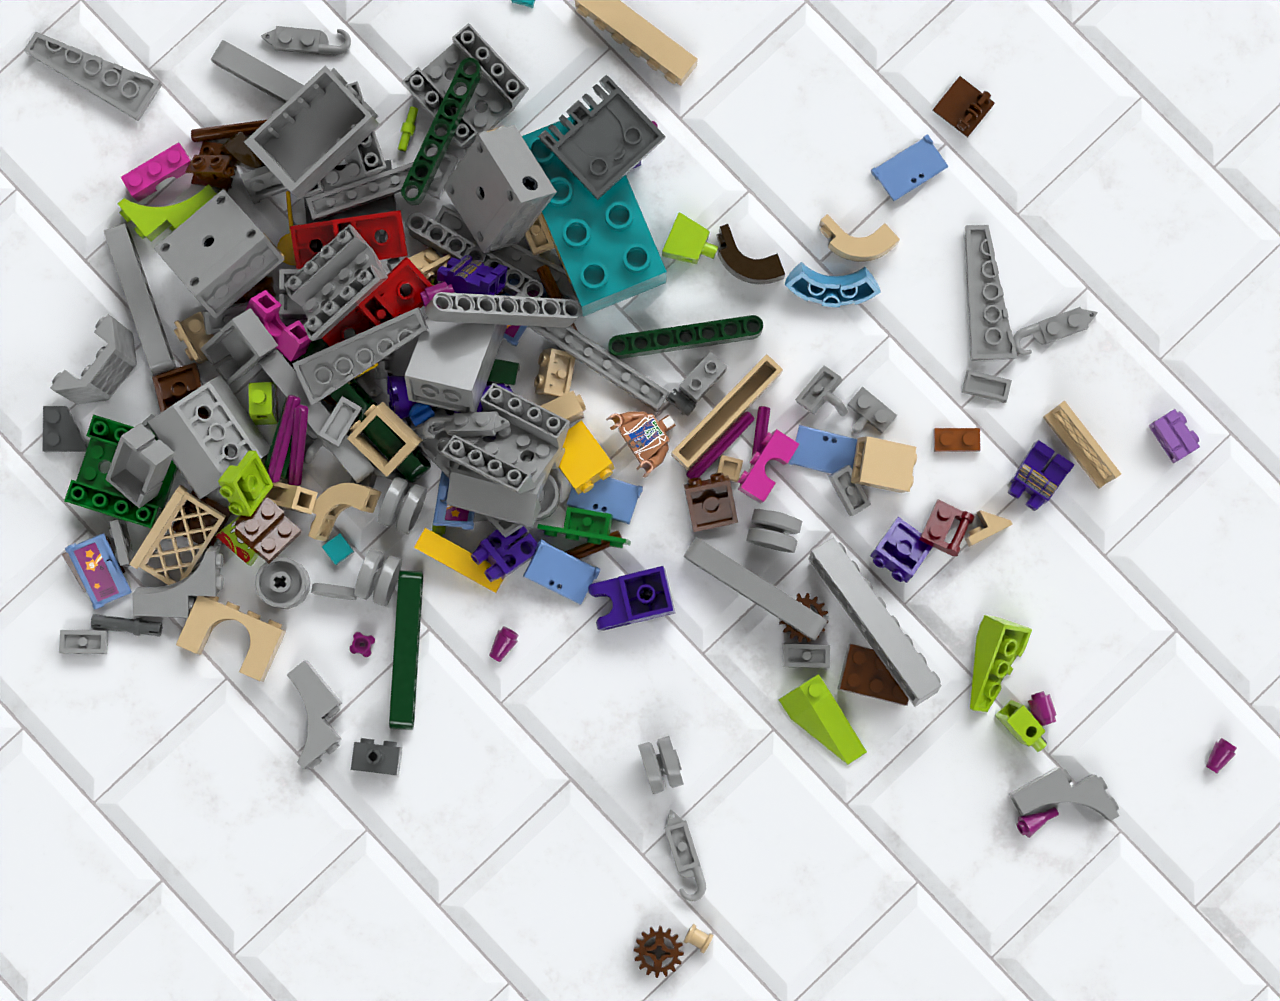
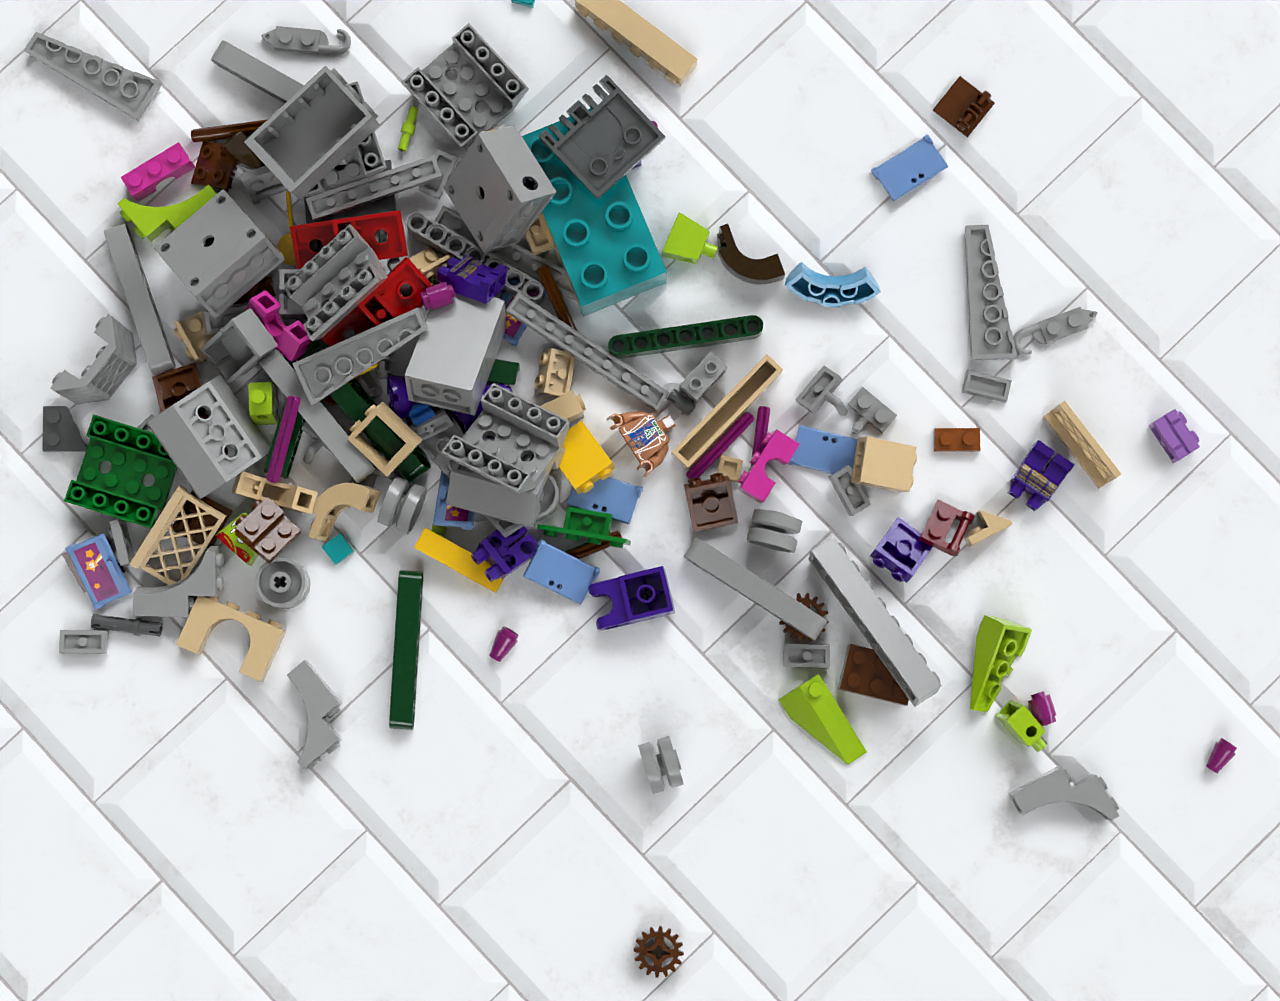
(139, 465): light grey piece -> none
(211, 165): reddish brown hinge -> none
(245, 484): lime plate -> none
(298, 445): magenta axle -> none
(333, 591): light grey tile -> none
(340, 422): light grey tile -> none
(366, 649): magenta plate -> none
(376, 757): dark grey brick -> none
(378, 577): light grey wheel -> none
(441, 120): dark green beam -> none
(467, 424): light grey plate -> none
(494, 314): light grey beam -> none
(685, 855): light grey plate -> none
(698, 938): tan bush -> none
(856, 248): tan arch -> none
(1031, 823): magenta cone -> none

